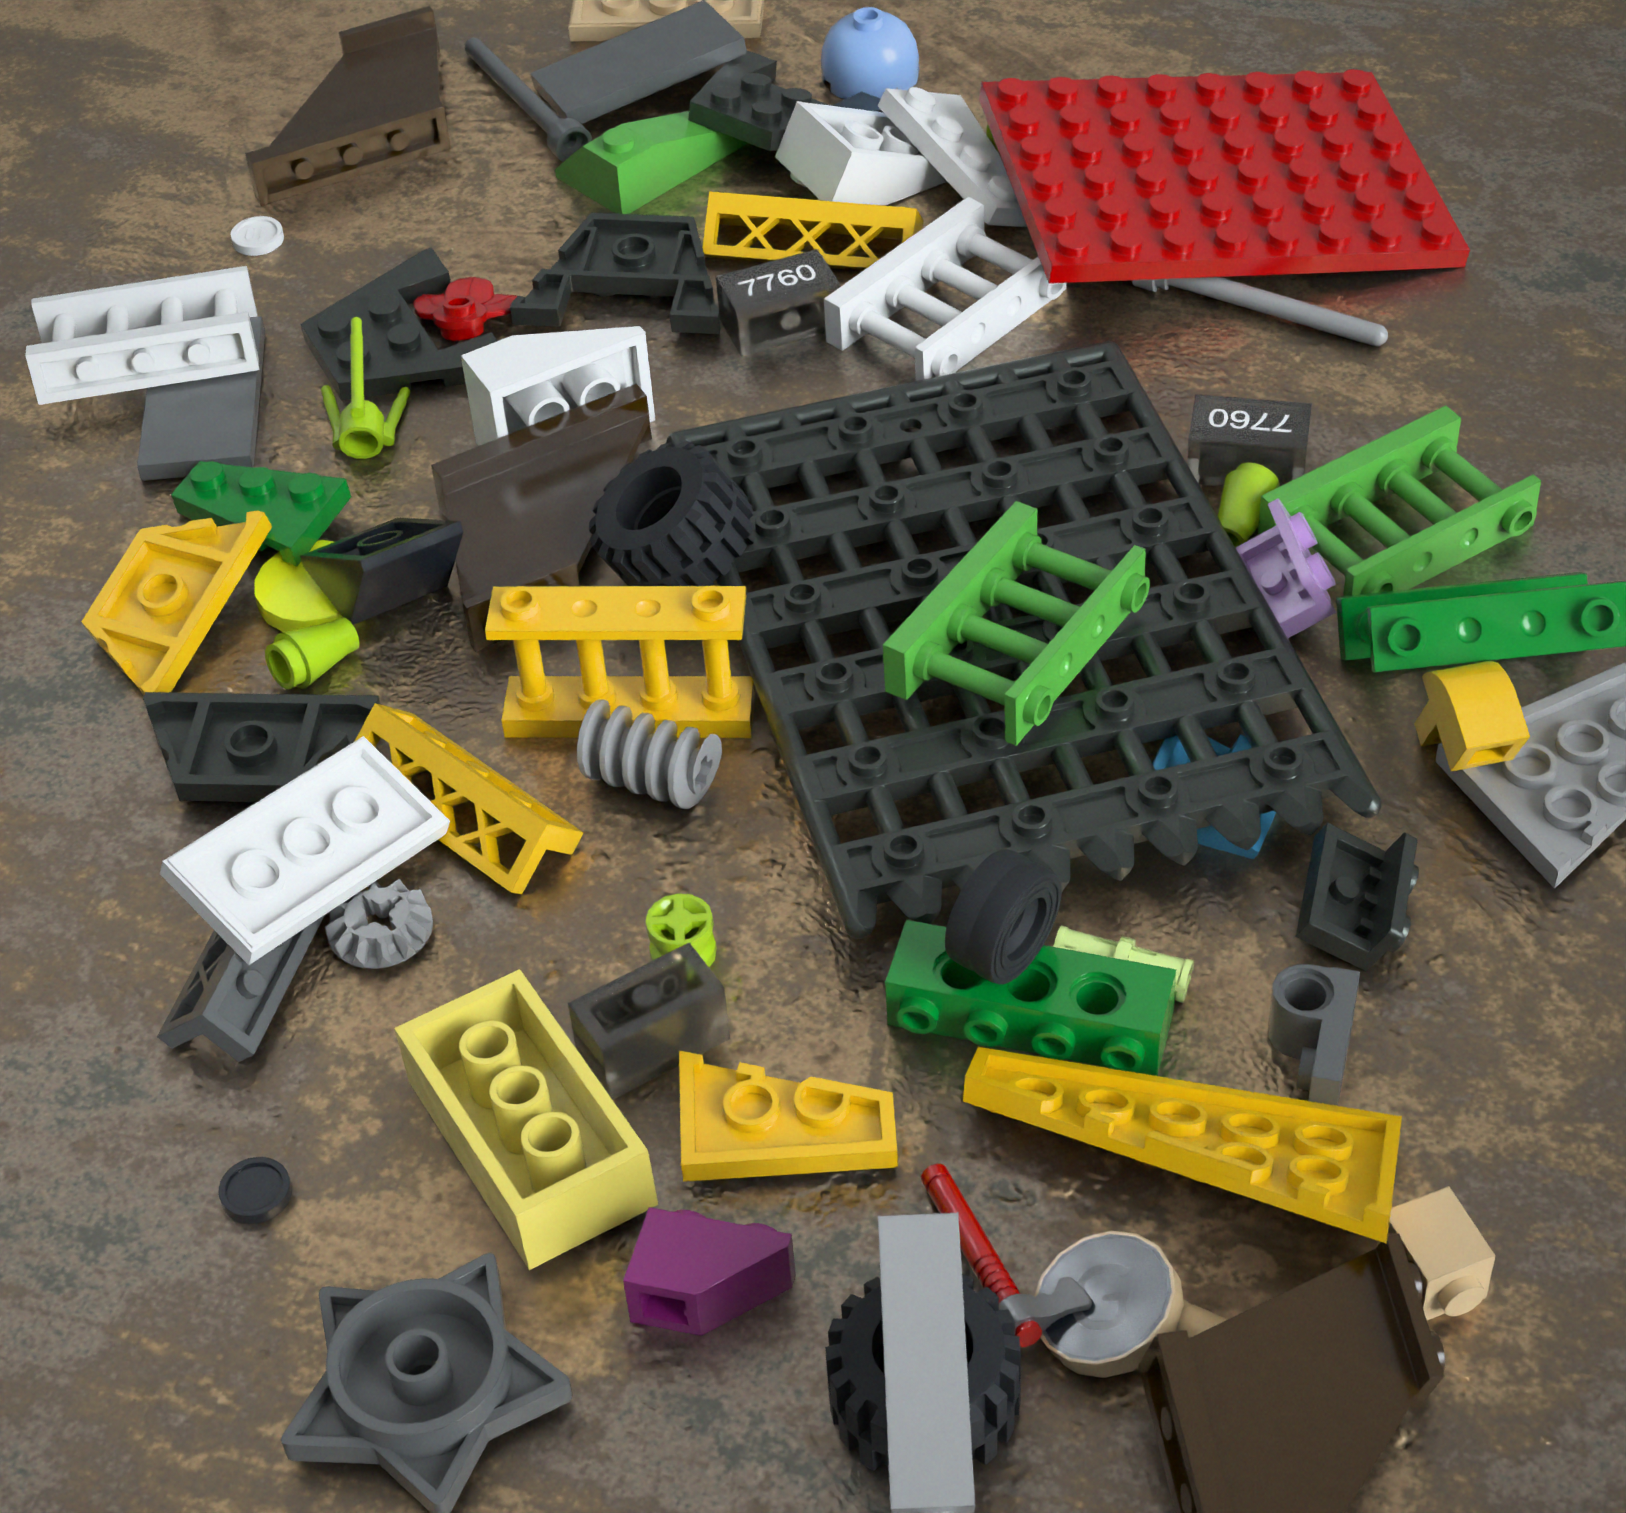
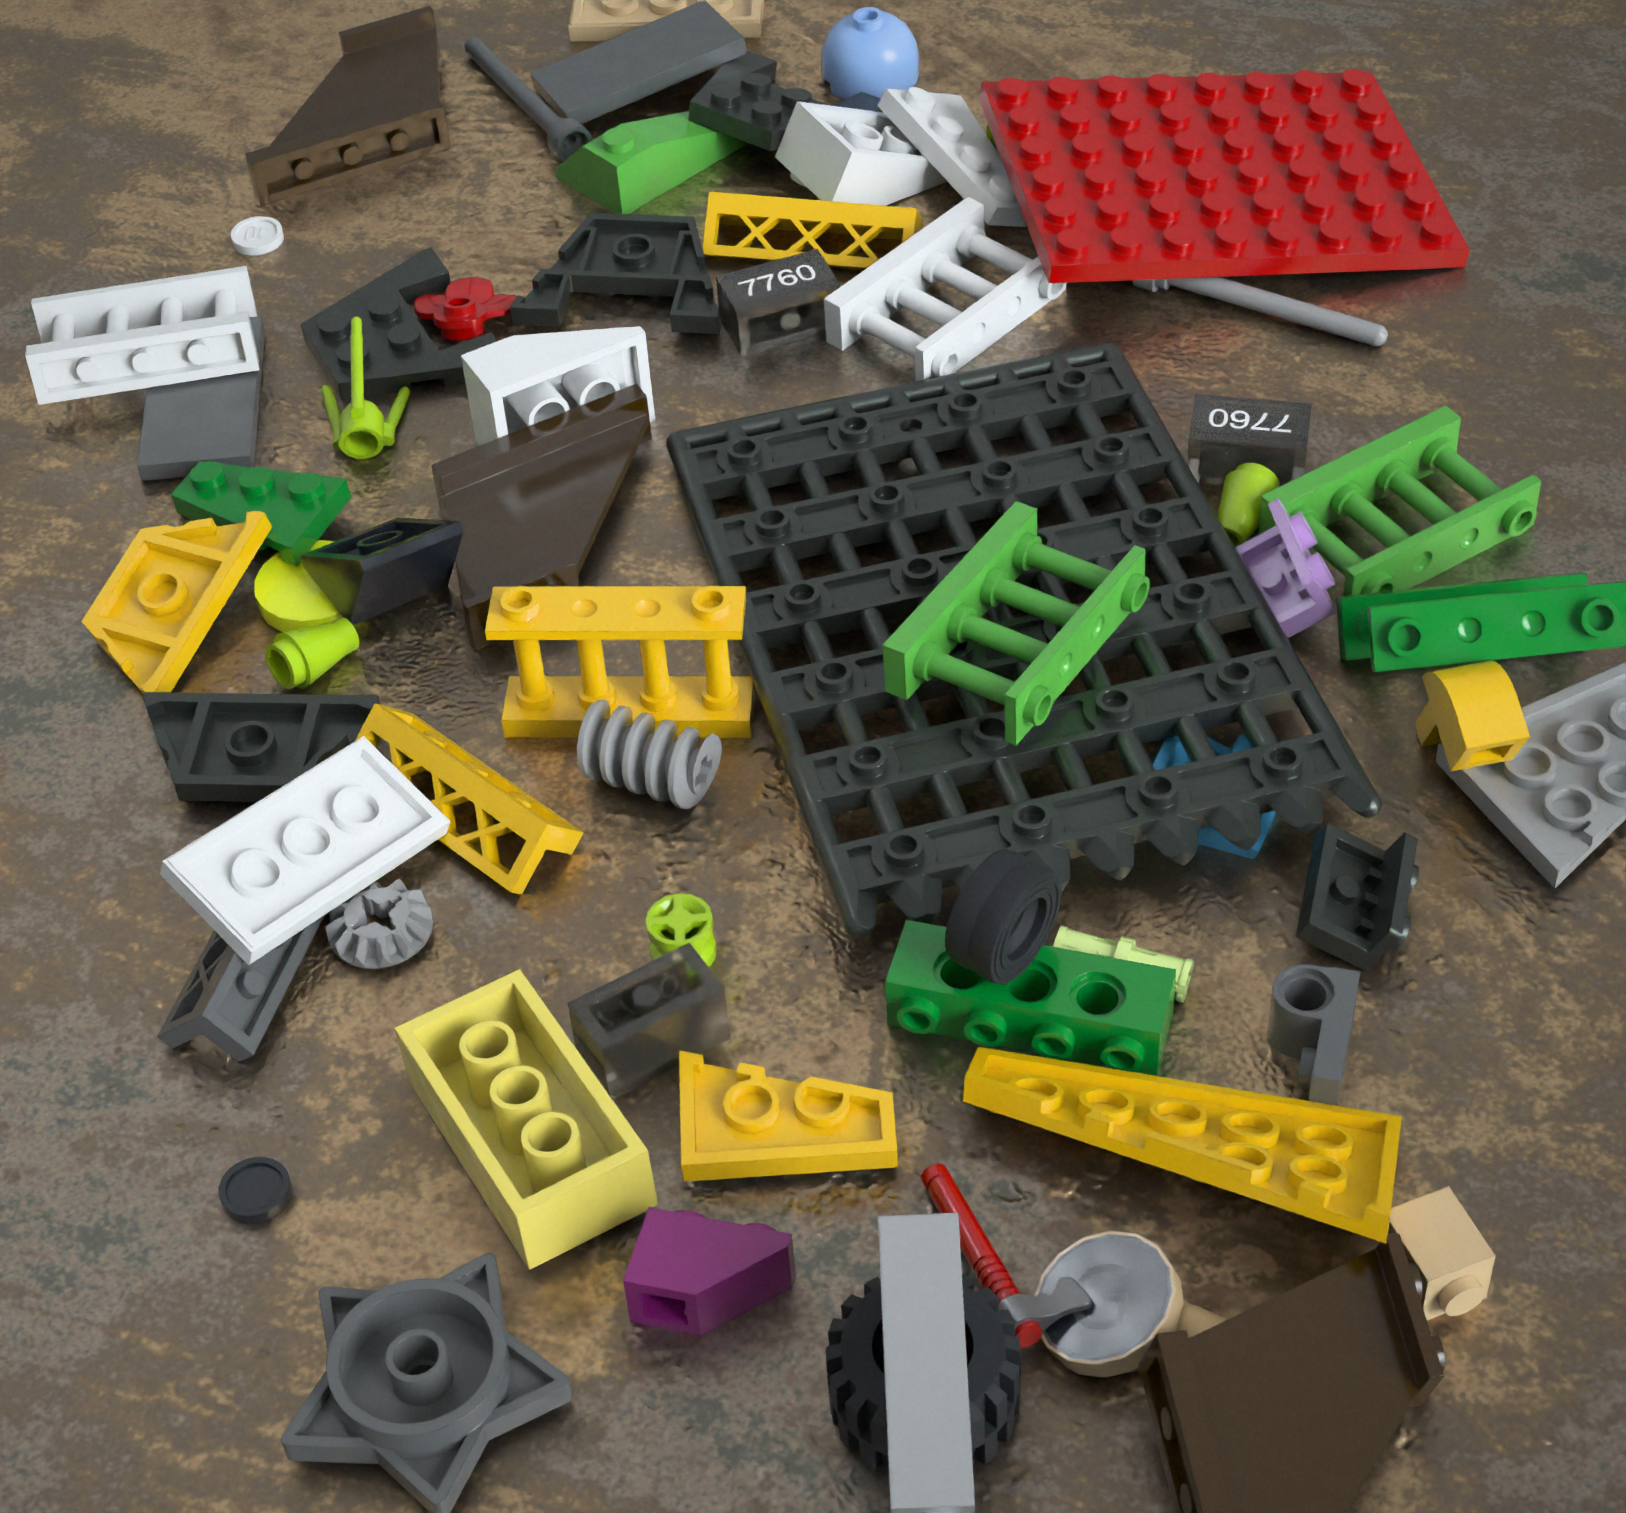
(671, 519): black tyre -> none

